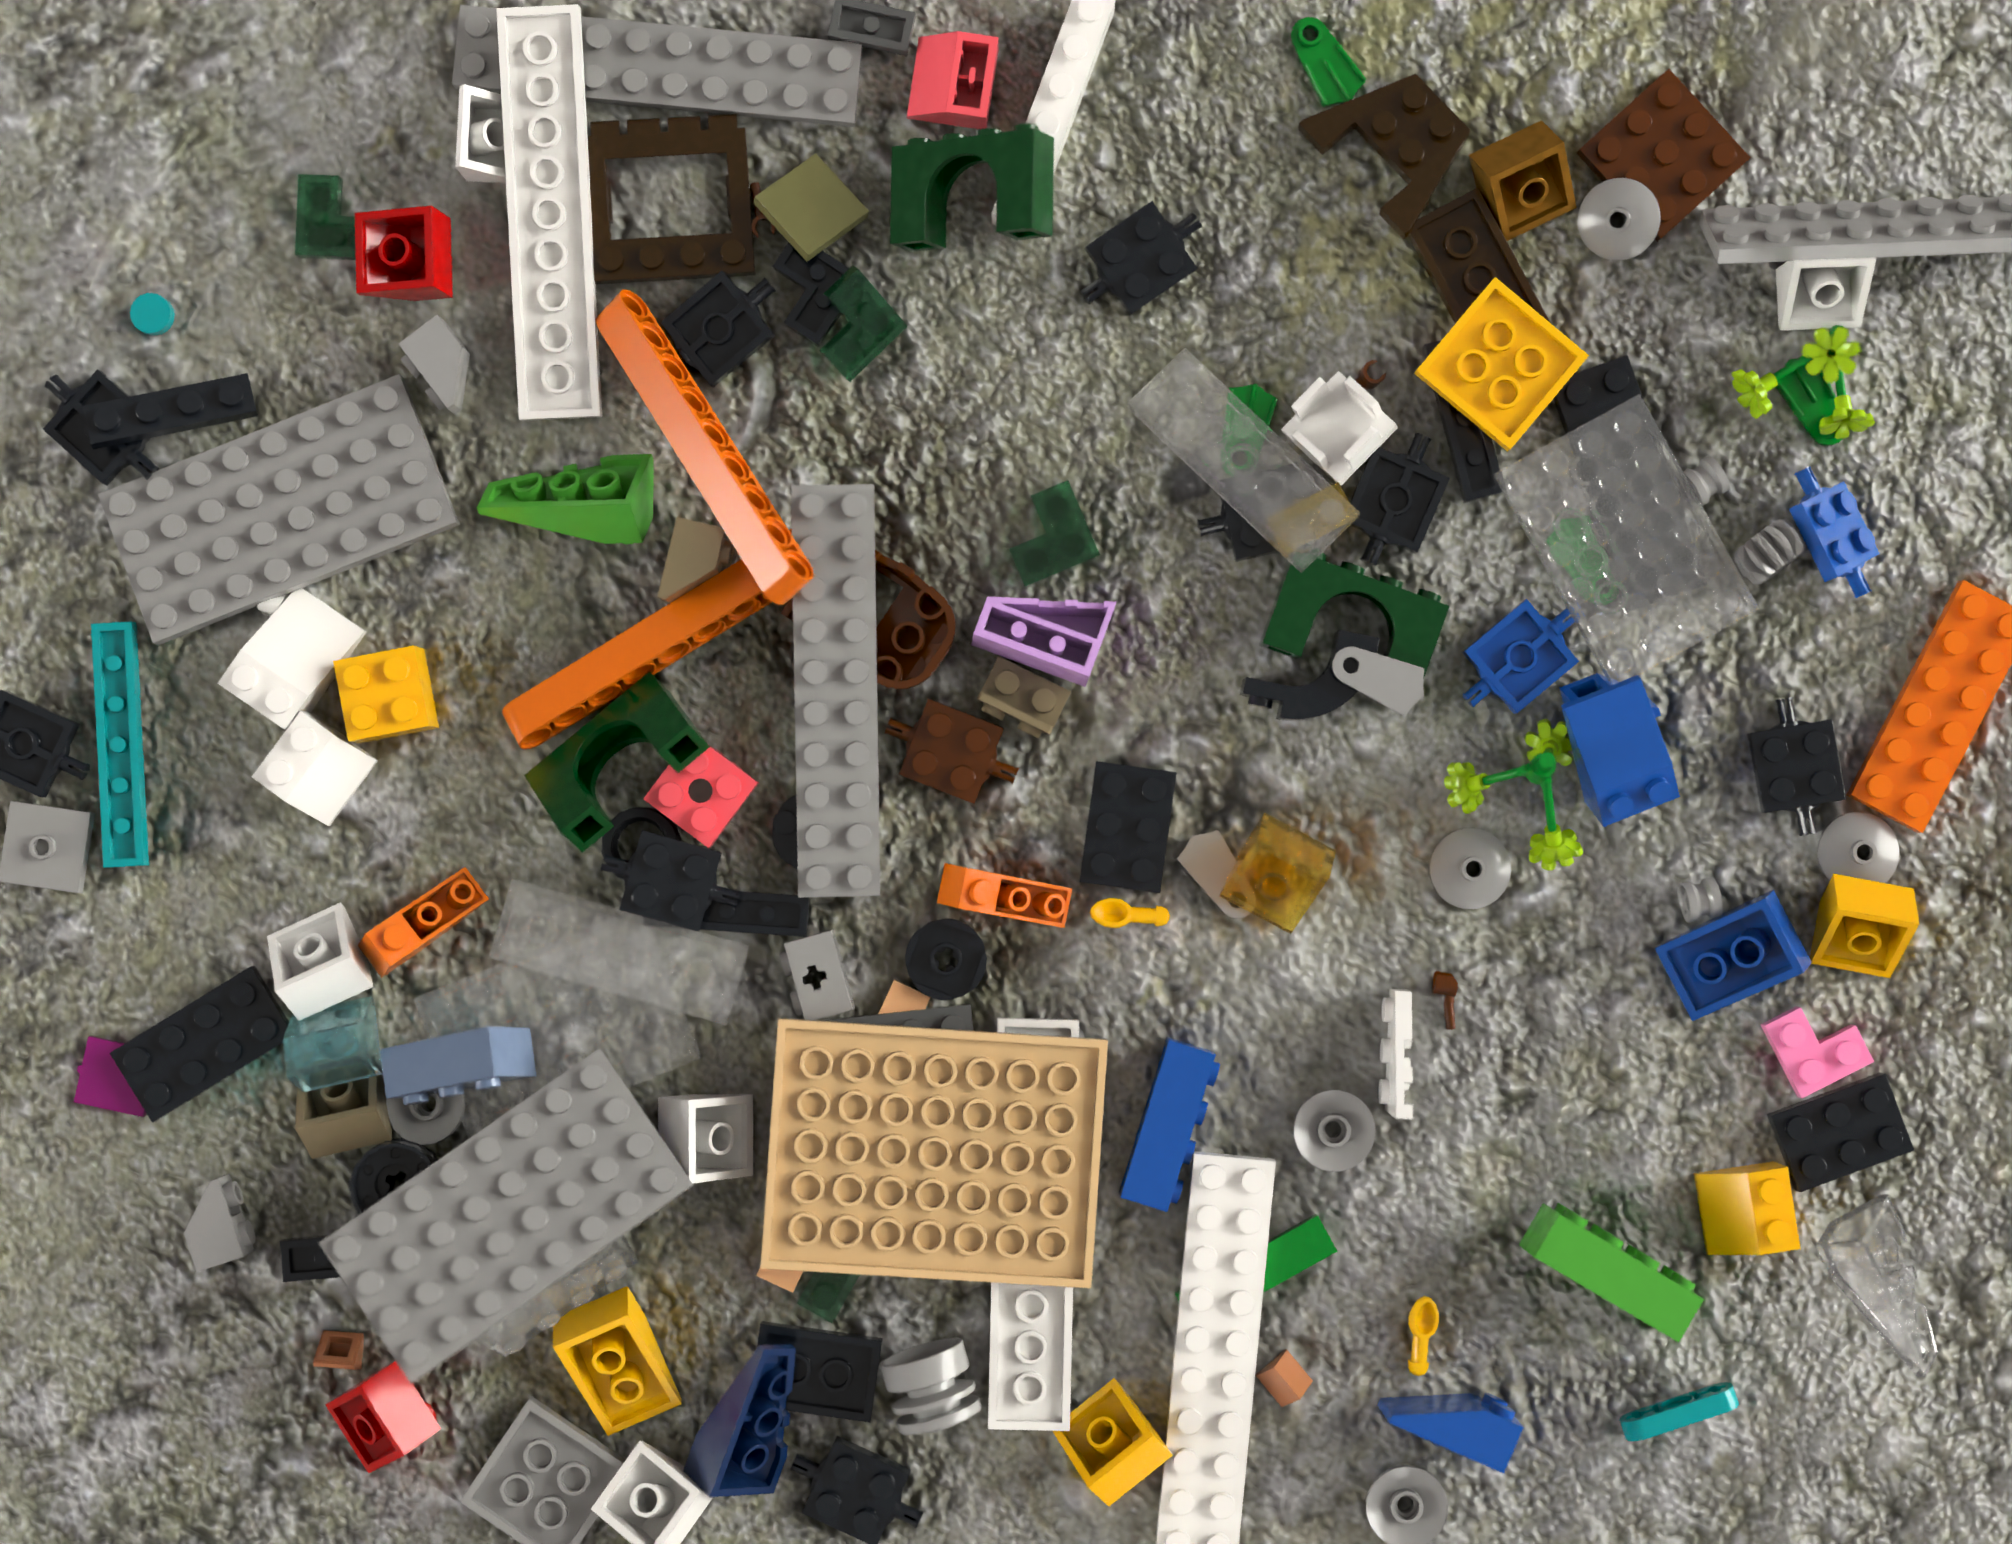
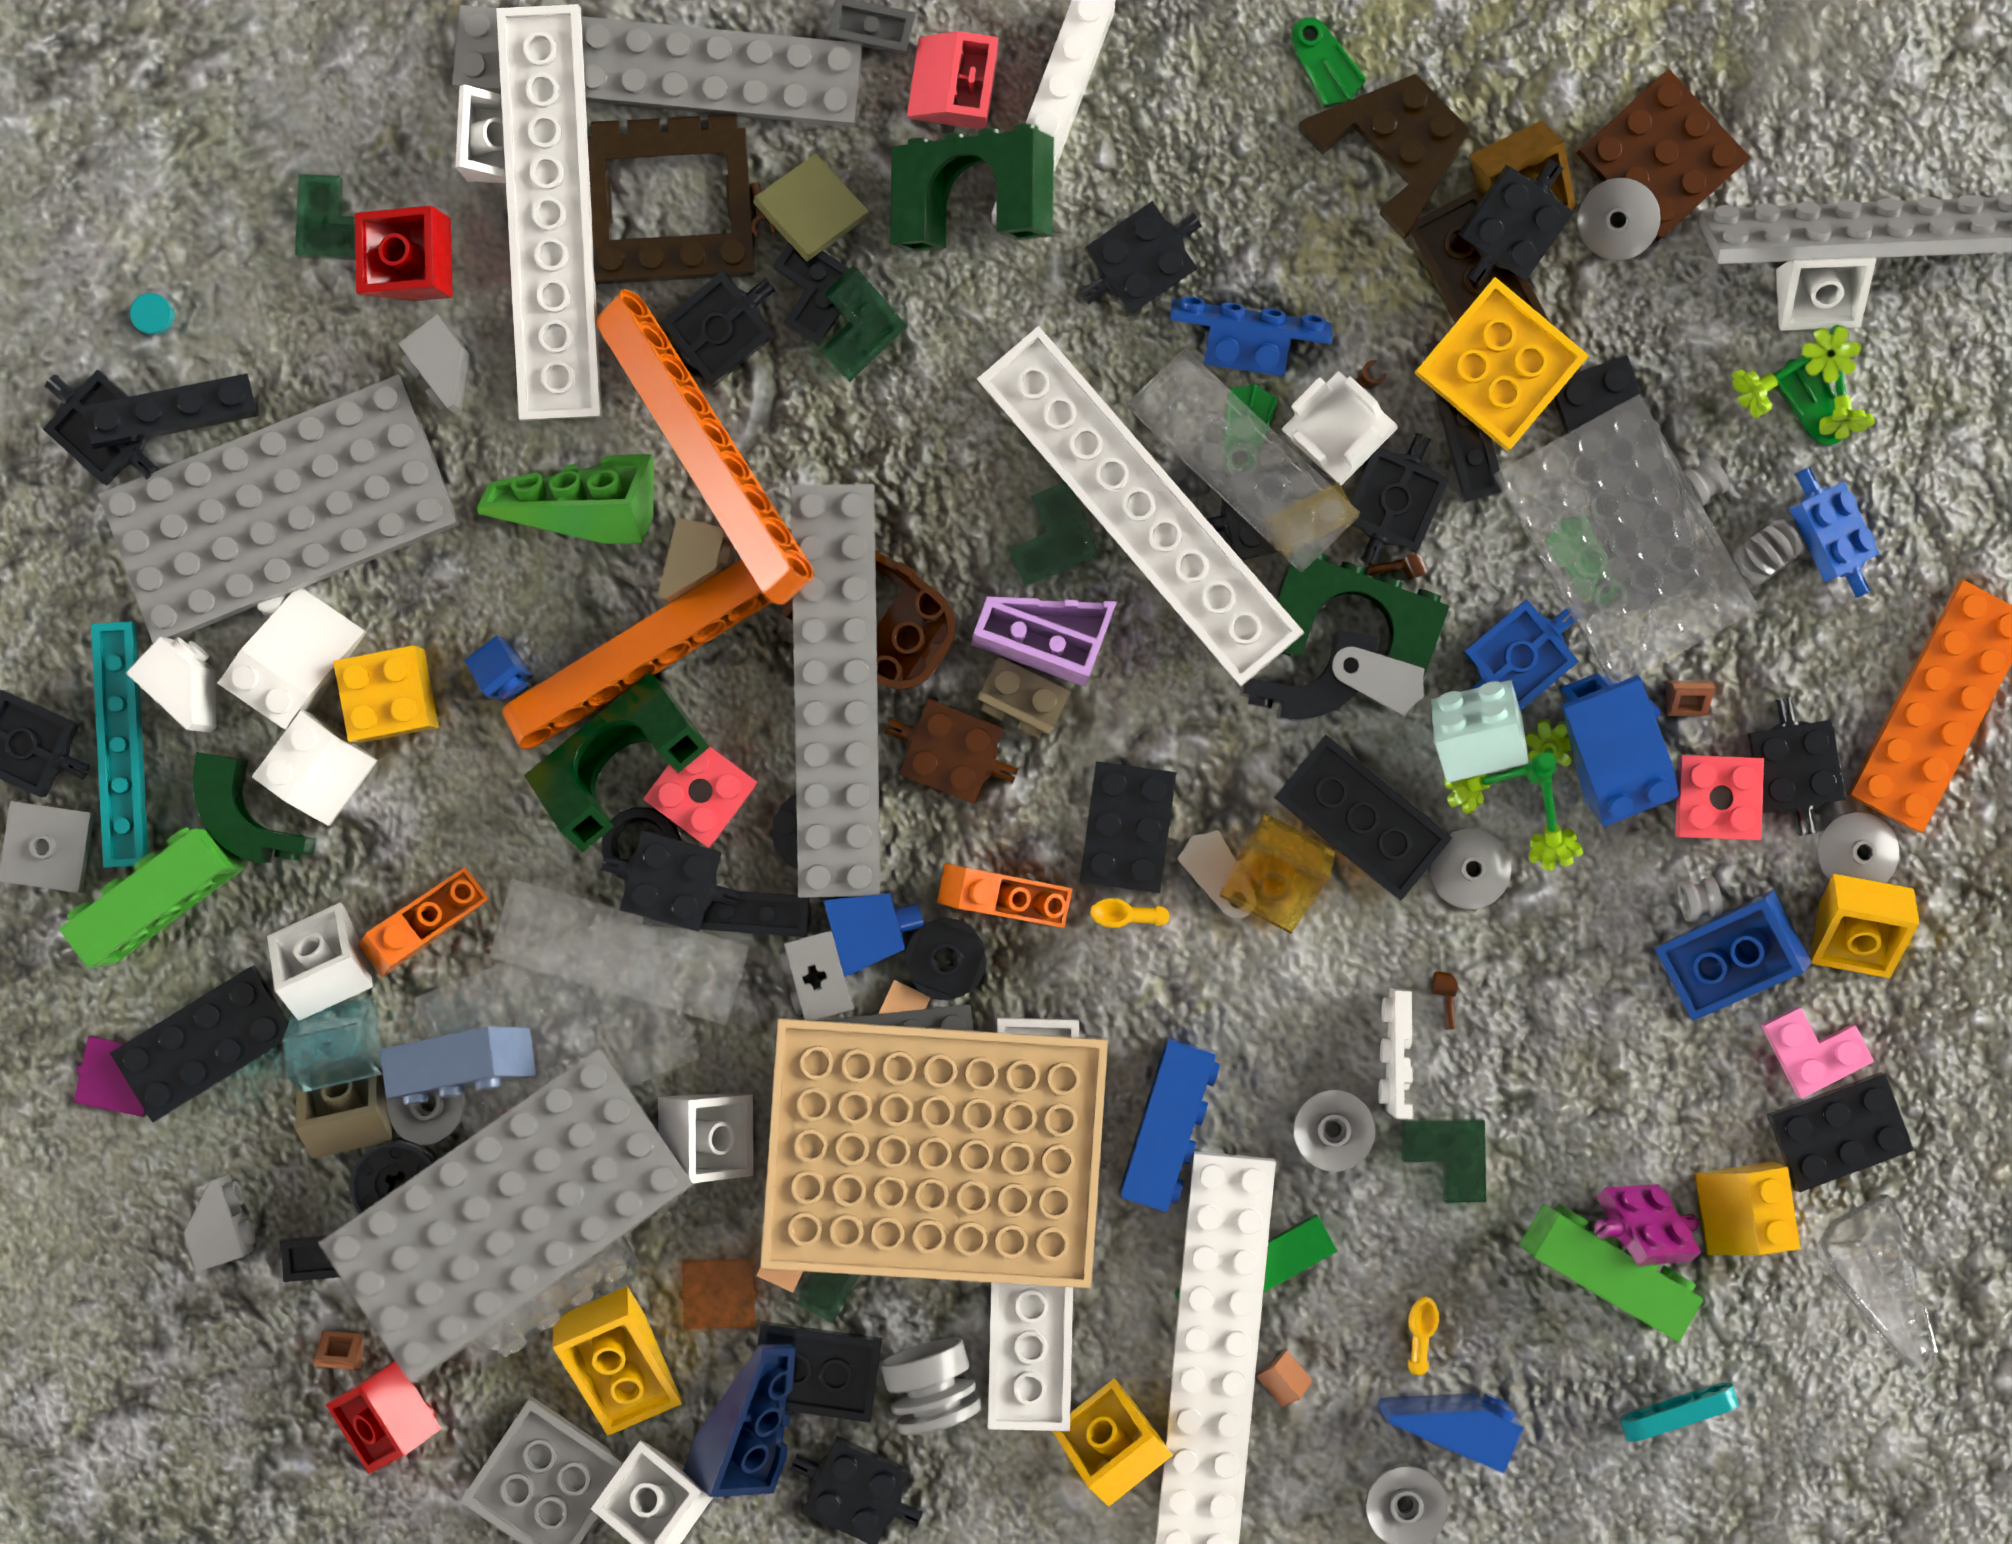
(149, 898): none -> bright green brick
(179, 681): none -> white slope
(222, 809): none -> dark green arch
(499, 670): none -> blue slope
(718, 1293): none -> clear orange piece
(869, 928): none -> blue torso
(1140, 506): none -> white plate
(1247, 337): none -> blue bracket
(1362, 817): none -> black plate
(1412, 565): none -> reddish brown hand
(1458, 1146): none -> clear green plate
(1479, 730): none -> light aqua brick
(1515, 222): none -> black plate
(1647, 1224): none -> magenta plate
(1688, 697): none -> nougat slope
(1719, 797): none -> coral piece

